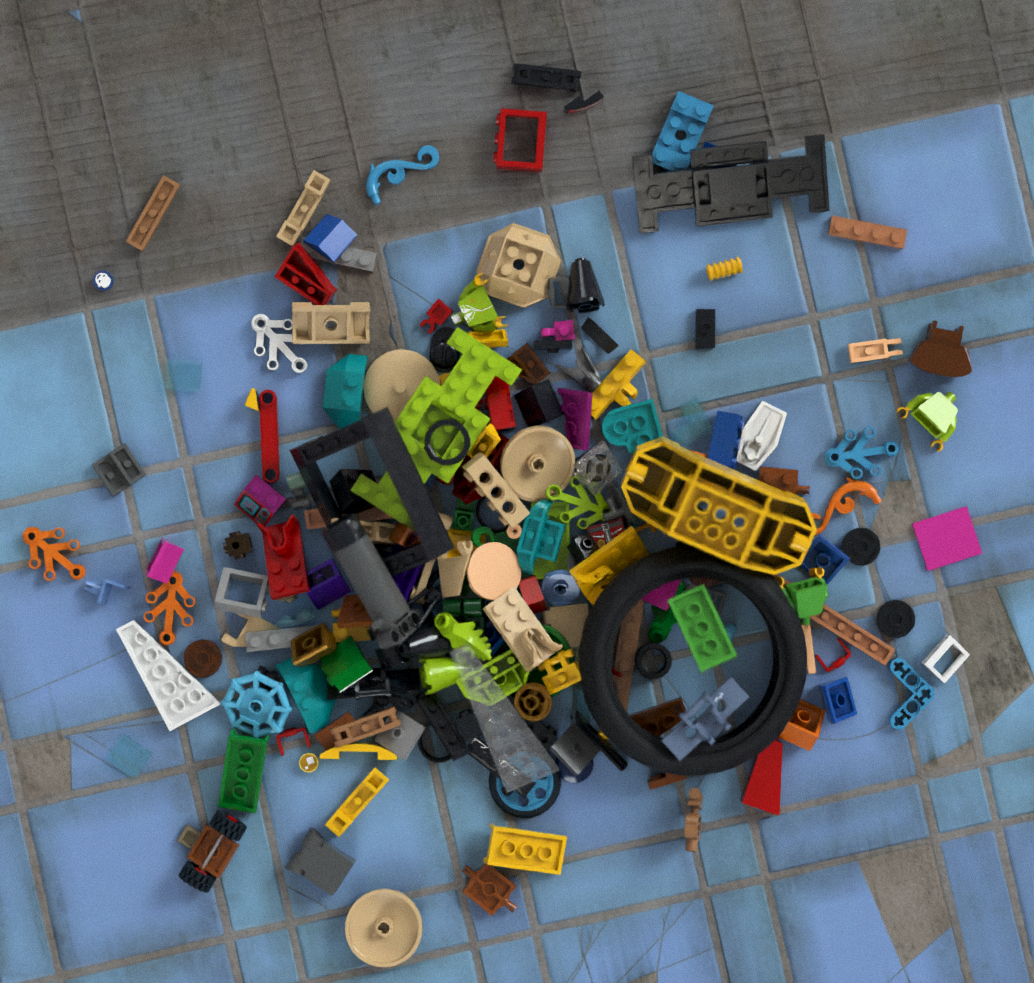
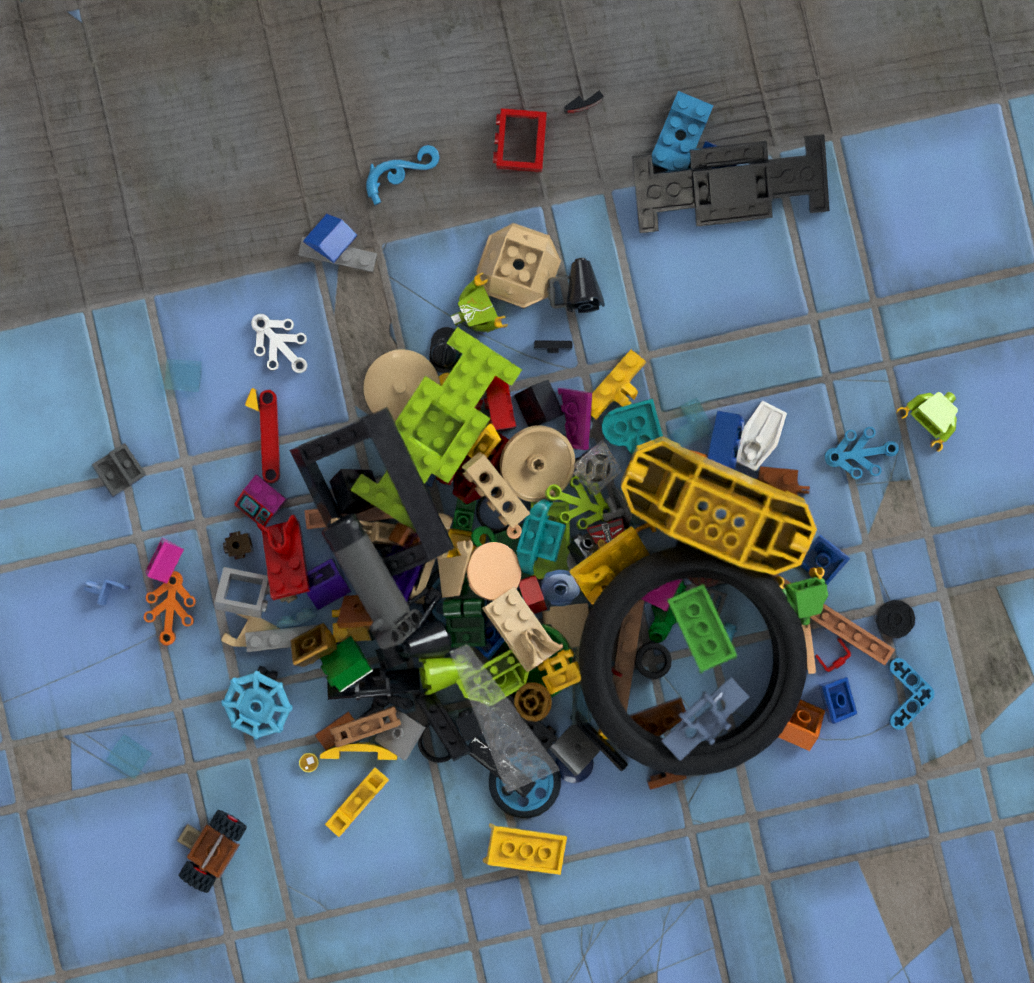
(51, 552): orange plant -> none
(103, 280): tile -> none
(153, 213): medium nougat plate -> none
(168, 682): white wing -> none
(203, 658): reddish brown tile -> none
(242, 772): green plate -> none
(290, 732): red piece -> none
(297, 485): leg -> none
(304, 208): tan slope -> none
(305, 276): red wedge -> none
(309, 693): teal wedge -> none
(310, 323): tan piece -> none
(321, 862): dark grey piece -> none
(345, 389): teal wedge -> none
(383, 927): tan dish -> none
(430, 451): black piece -> none
(438, 314): red plate -> none
(463, 634): lime plant -> none
(489, 888): dark orange plate -> none
(492, 339): yellow plate -> none
(532, 367): reddish brown wing -> none
(546, 77): black plate -> none
(562, 331): dark pink plate -> none
(591, 380): dark grey plant -> none
(599, 335): black tyre -> none
(693, 820): medium nougat piece -> none
(705, 328): black plate -> none
(724, 268): yellow piece -> none
(764, 780): red slope -> none
(852, 485): orange plant -> none
(861, 546): black tile -> none
(867, 232): nougat plate -> none
(872, 350): light nougat hinge -> none
(937, 653): white tile -> none
(942, 353): reddish brown piece -> none
(947, 538): dark pink piece -> none

